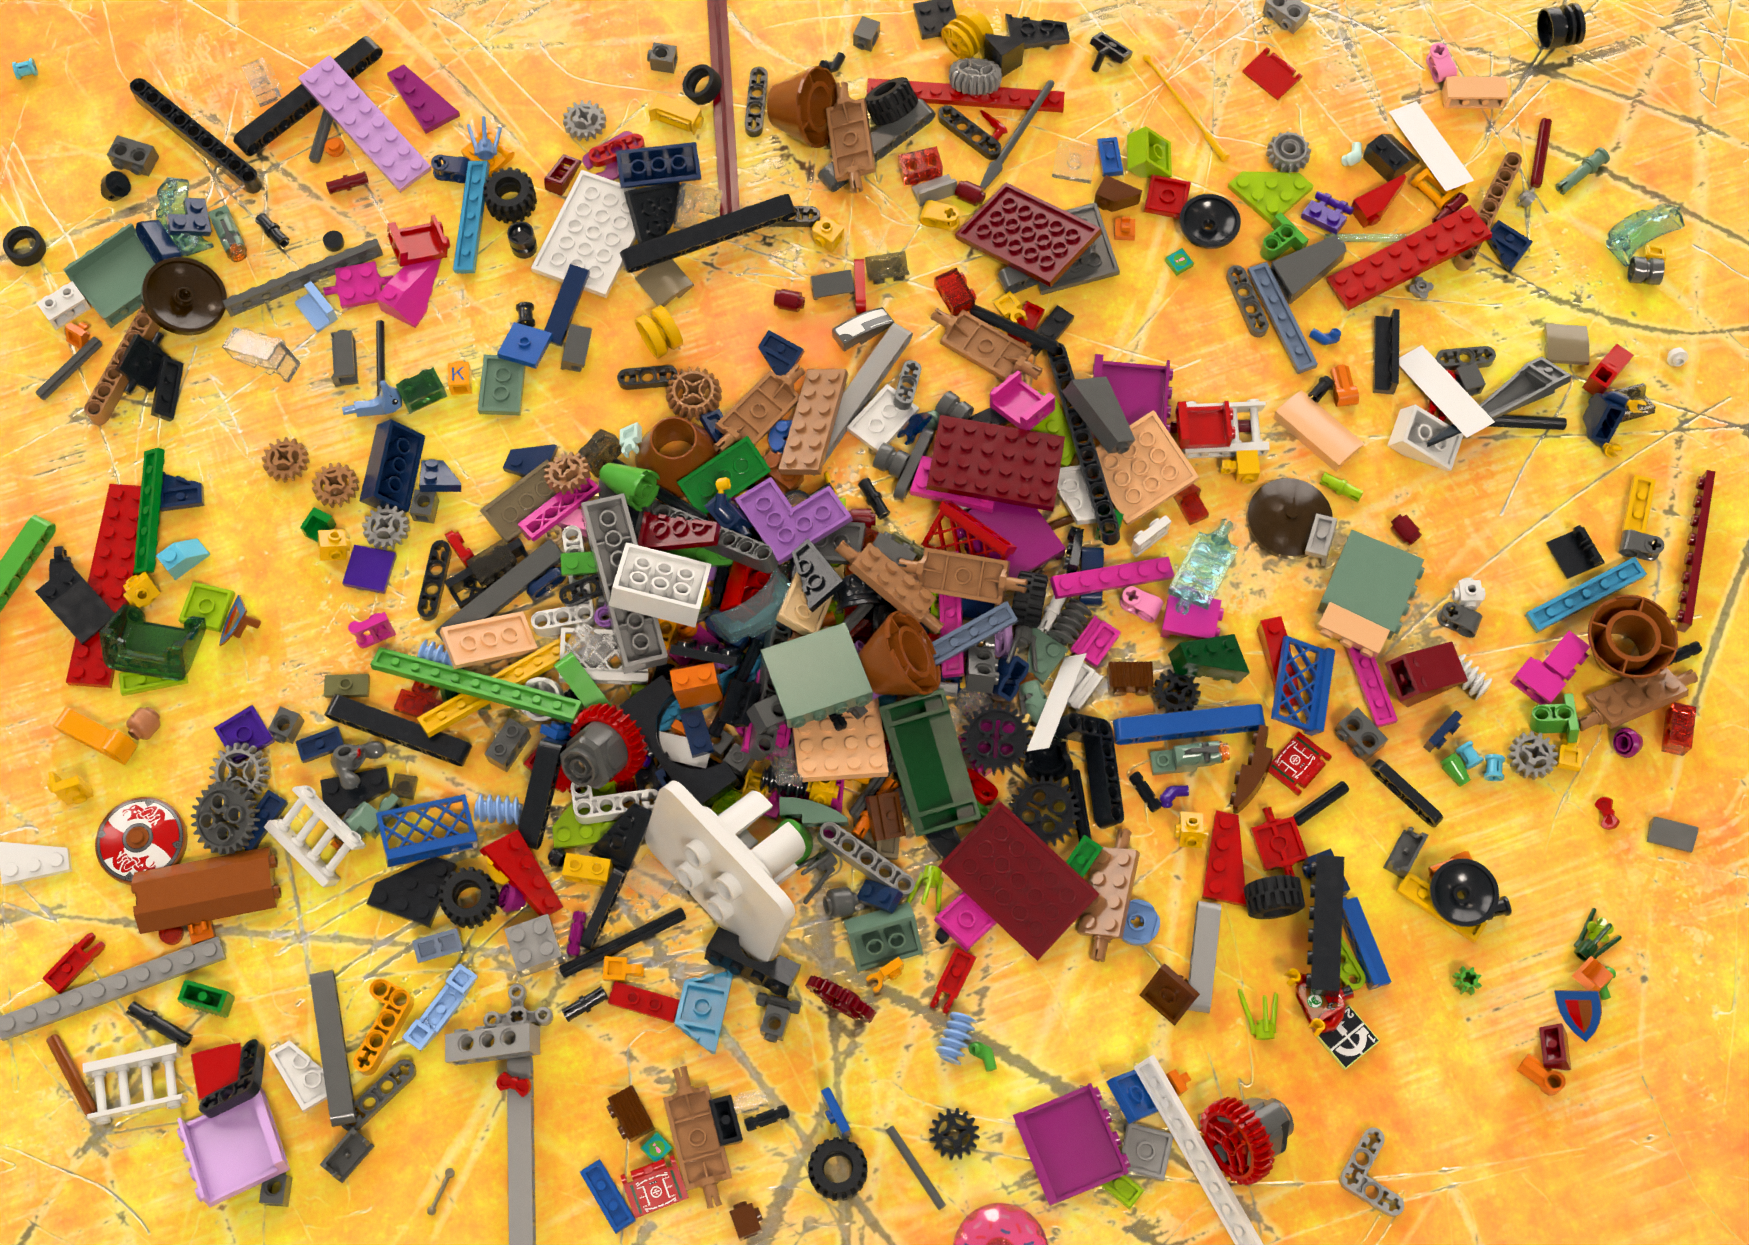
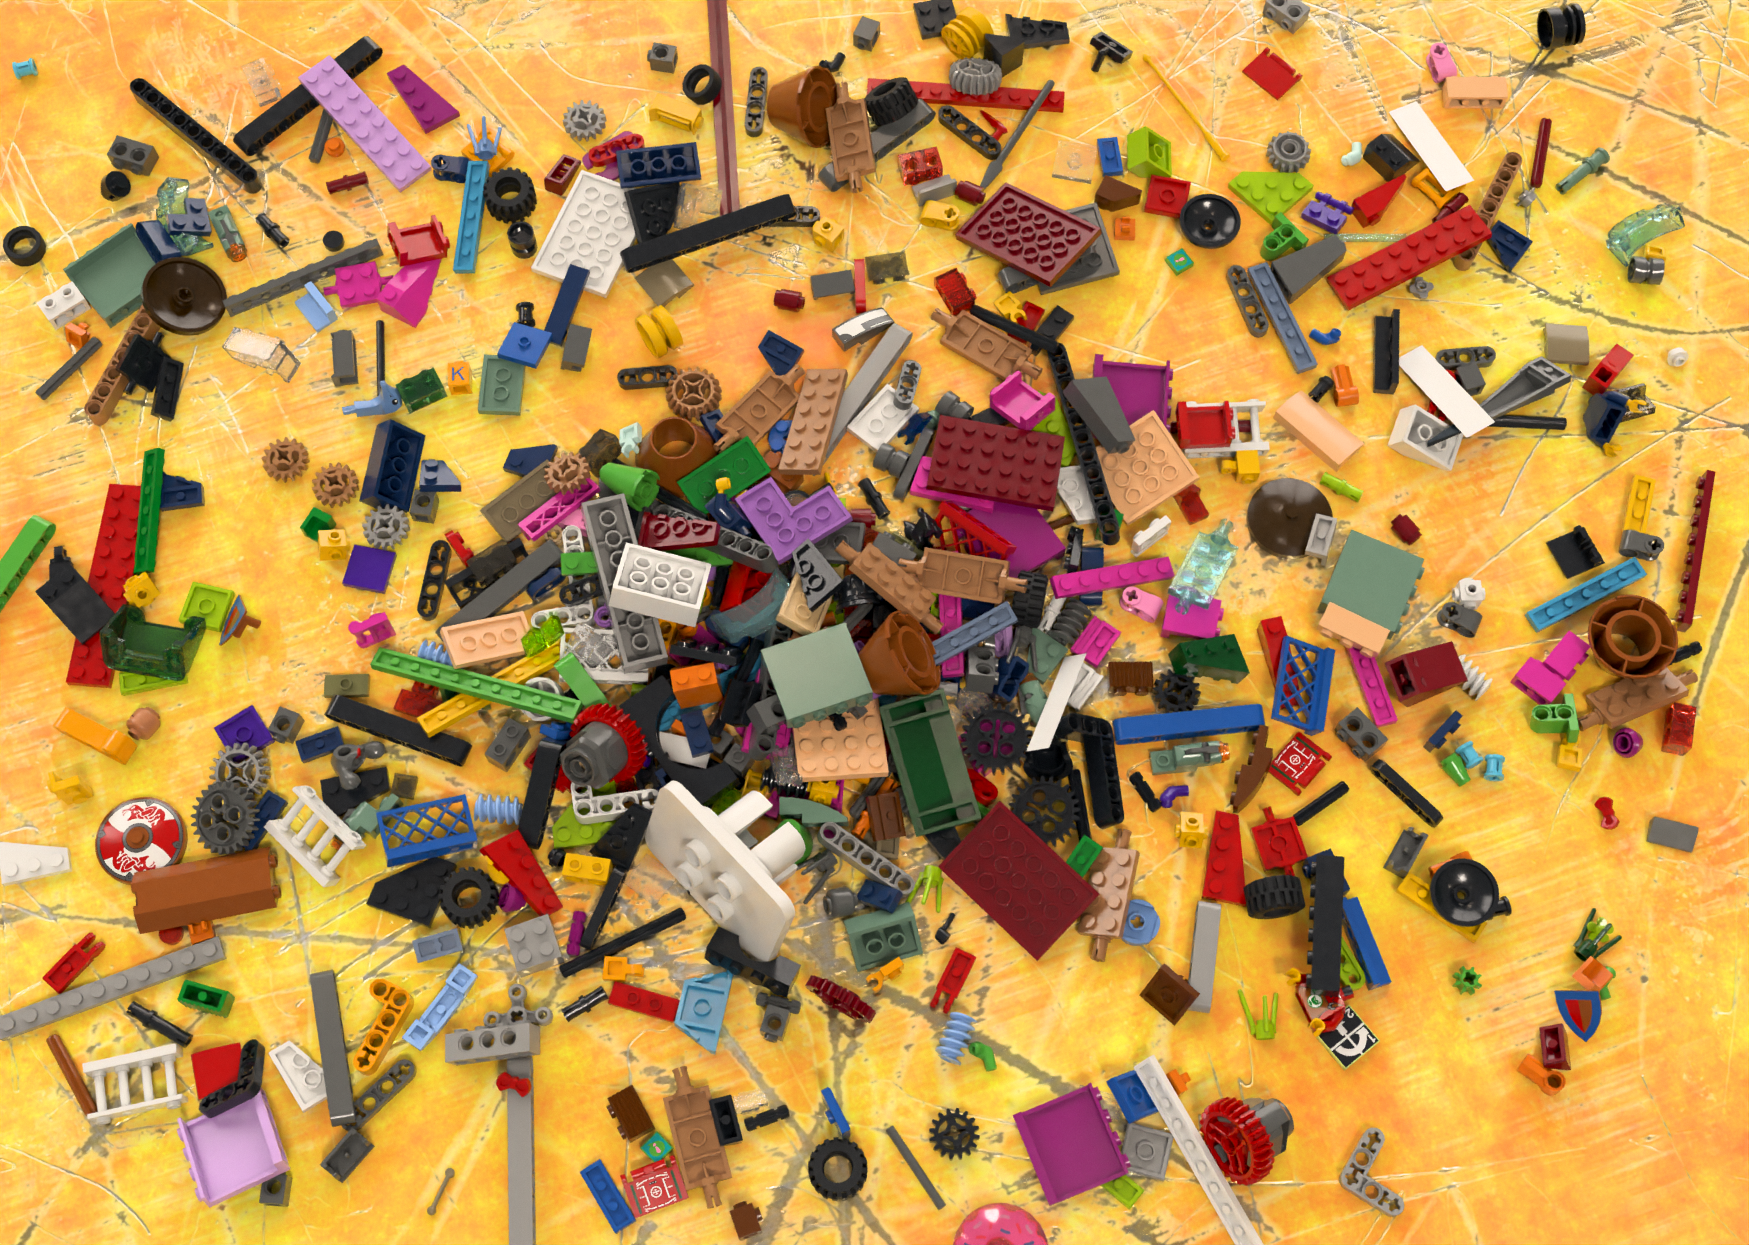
(182, 556): medium azure slope -> none
(541, 638): none -> clear neon green slope
(922, 530): none -> black animal
(965, 921): dark pink plate -> none
(1523, 757): light grey gear -> none

